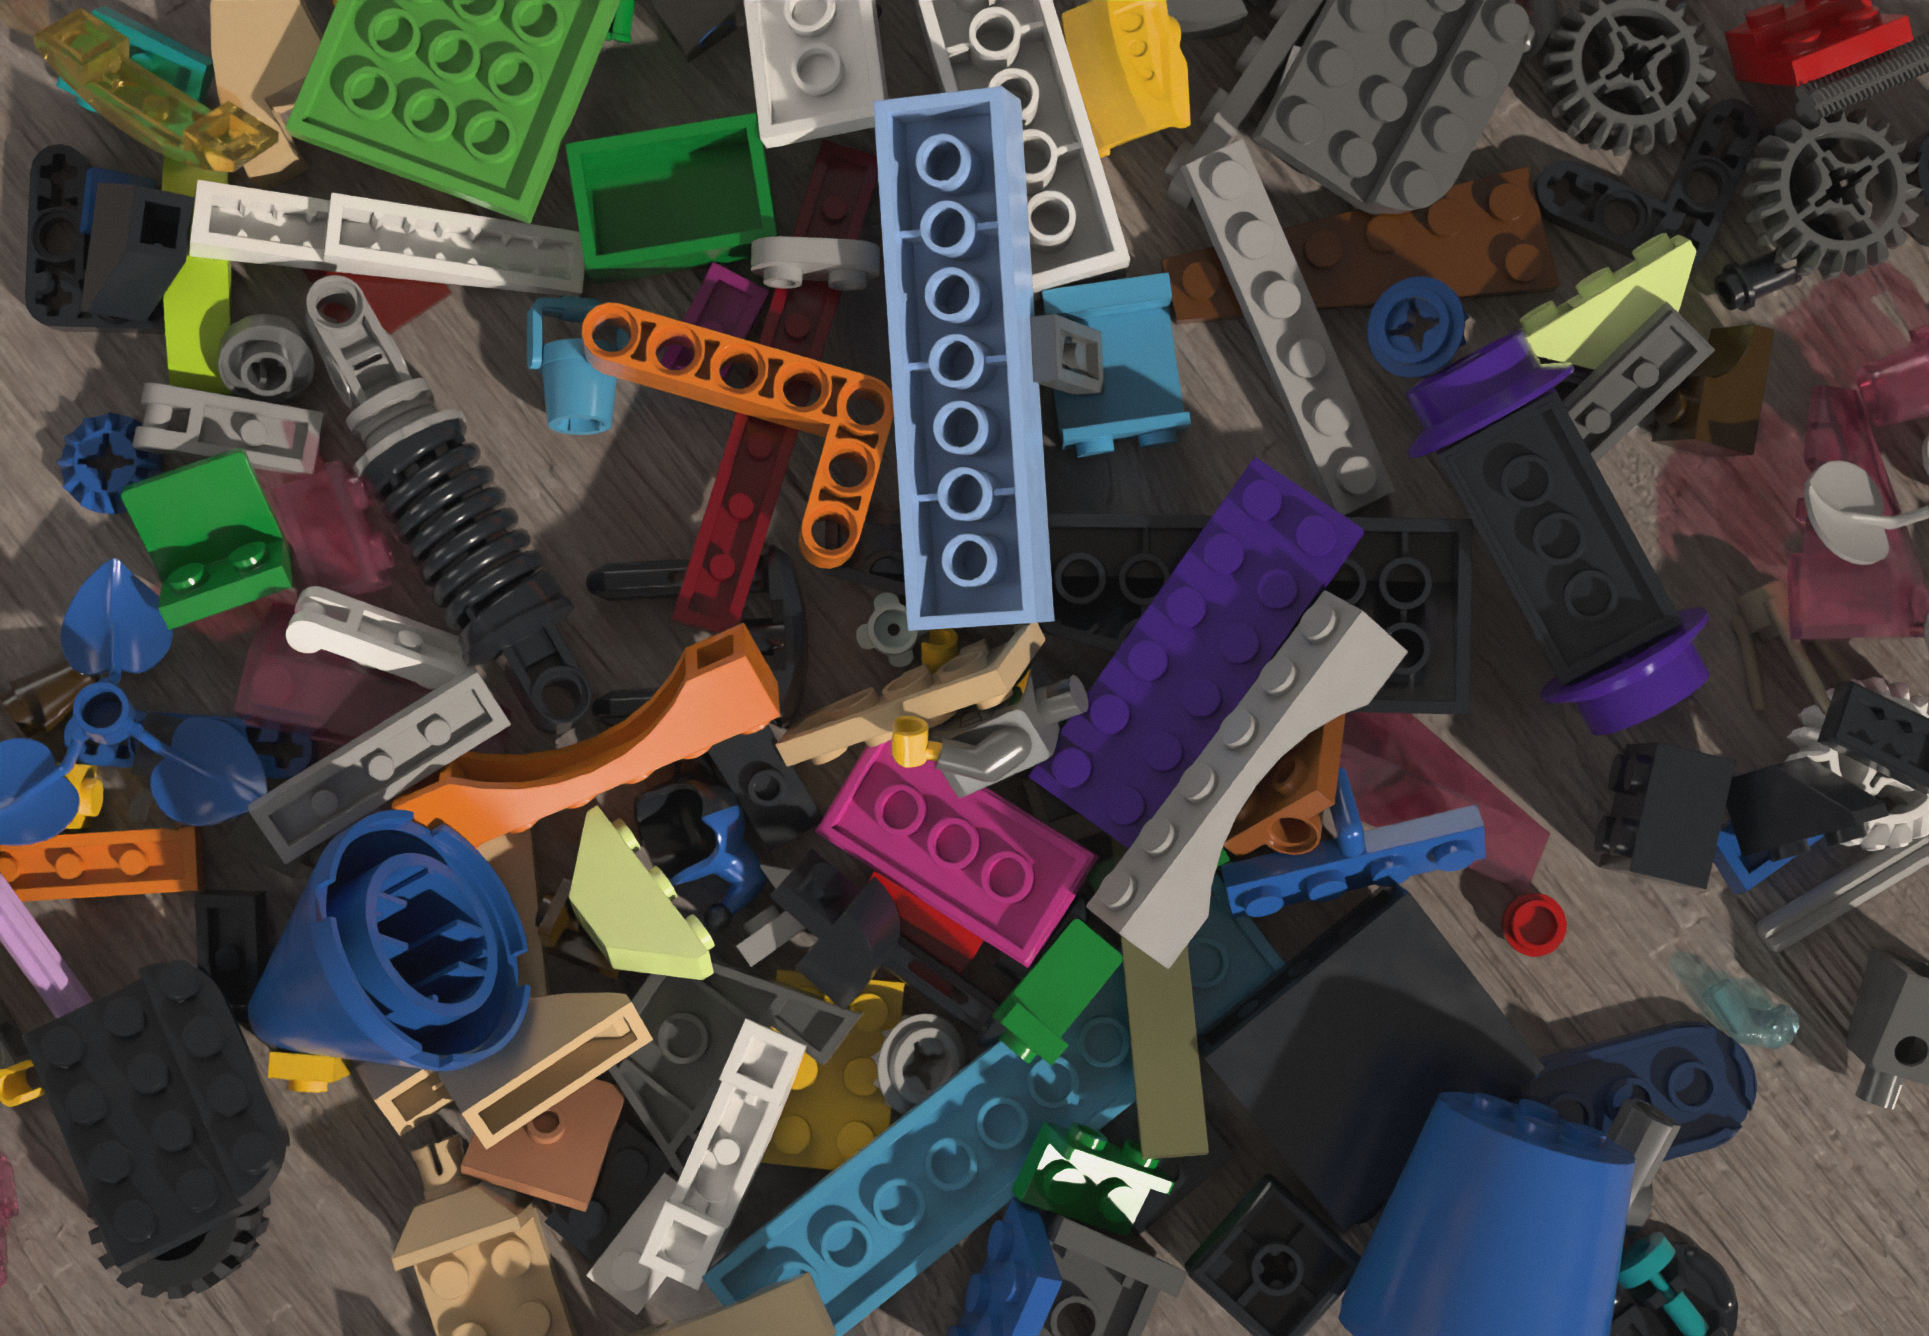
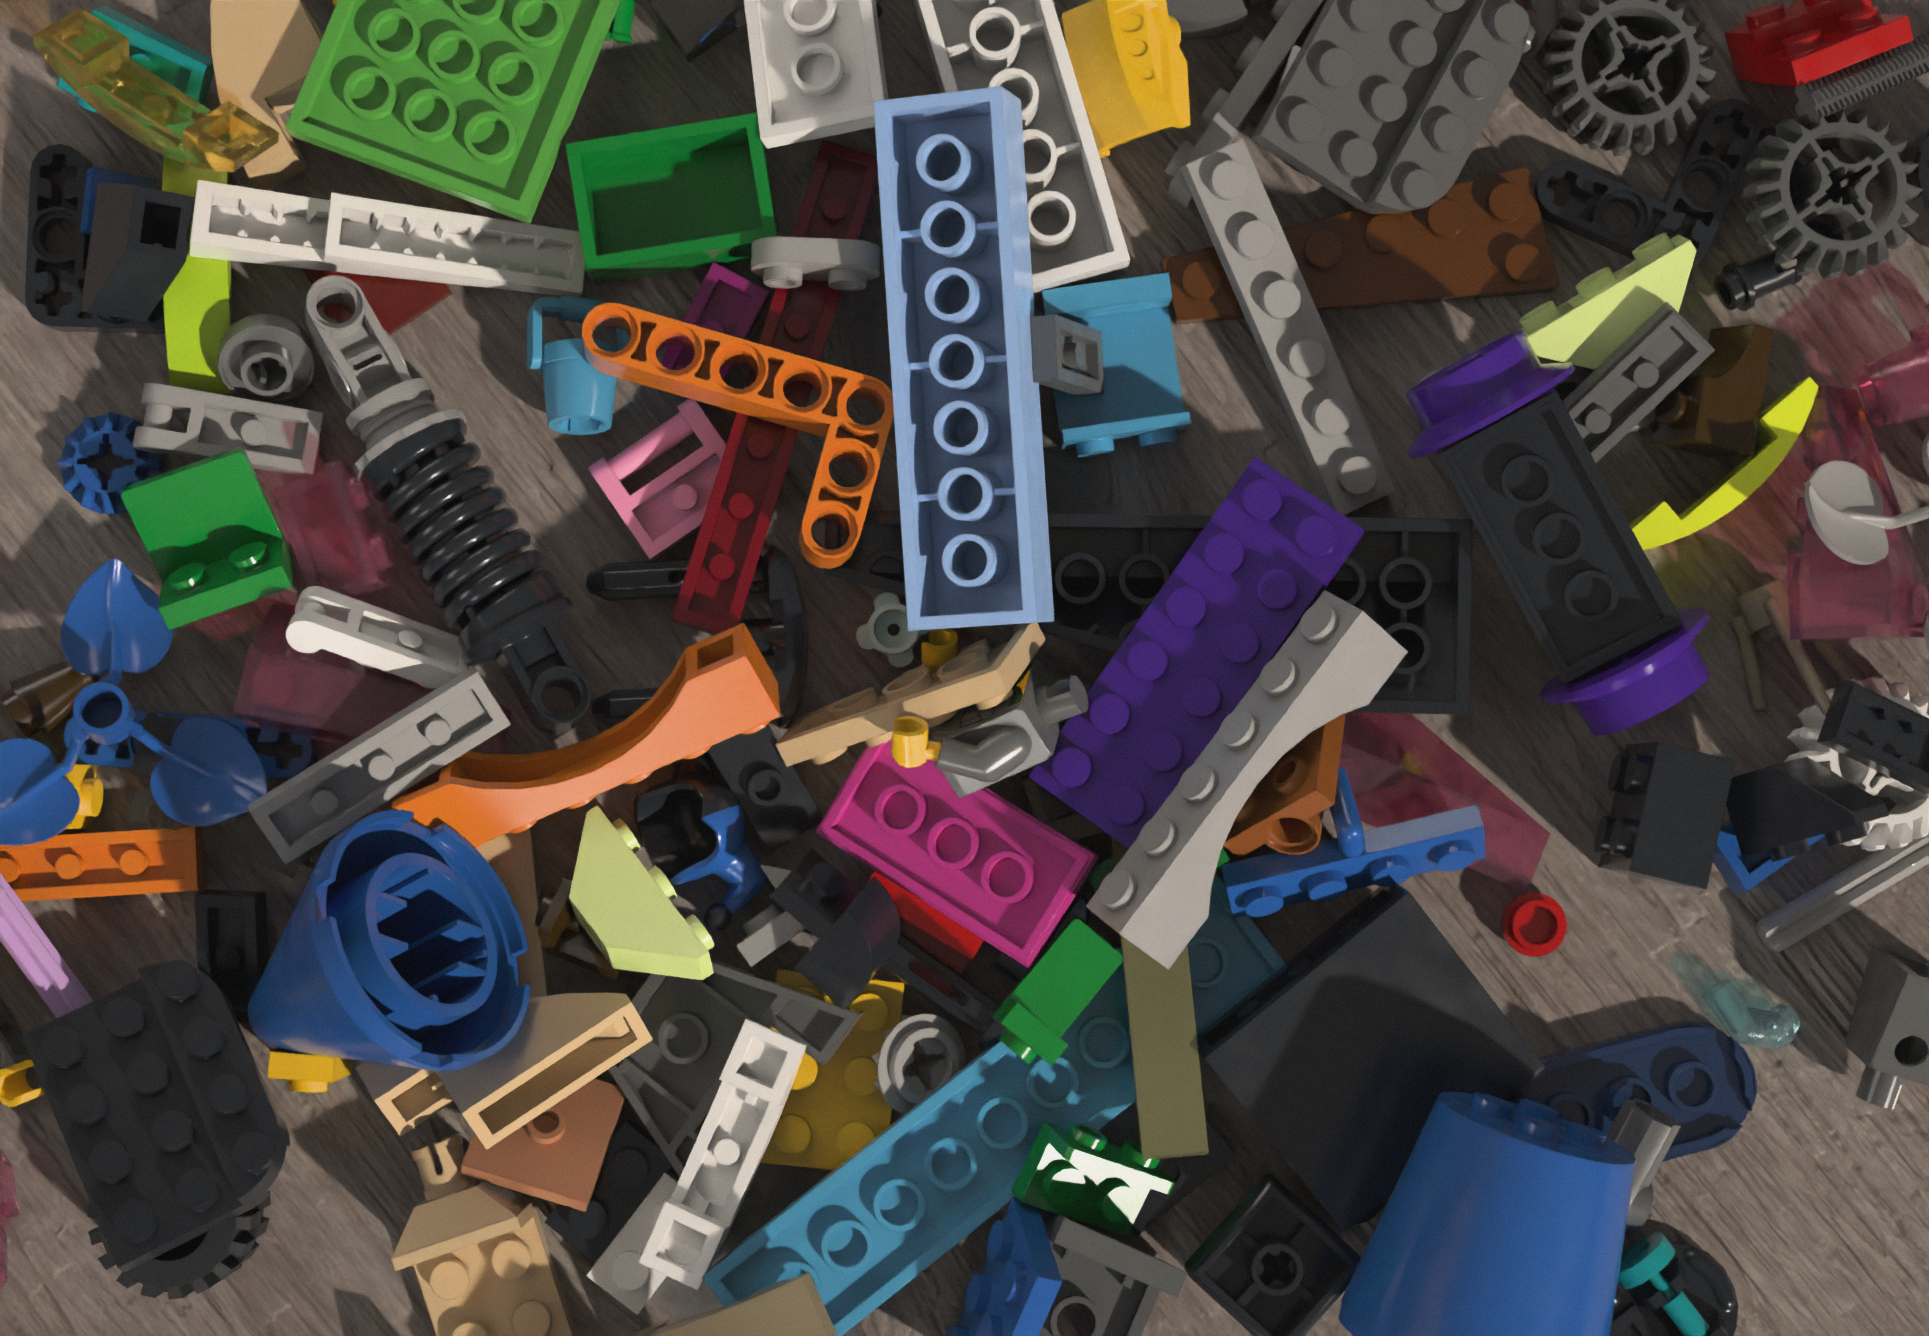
(675, 501): none -> bright pink plate
(1396, 313): blue gear -> none
(1776, 434): none -> neon yellow slope

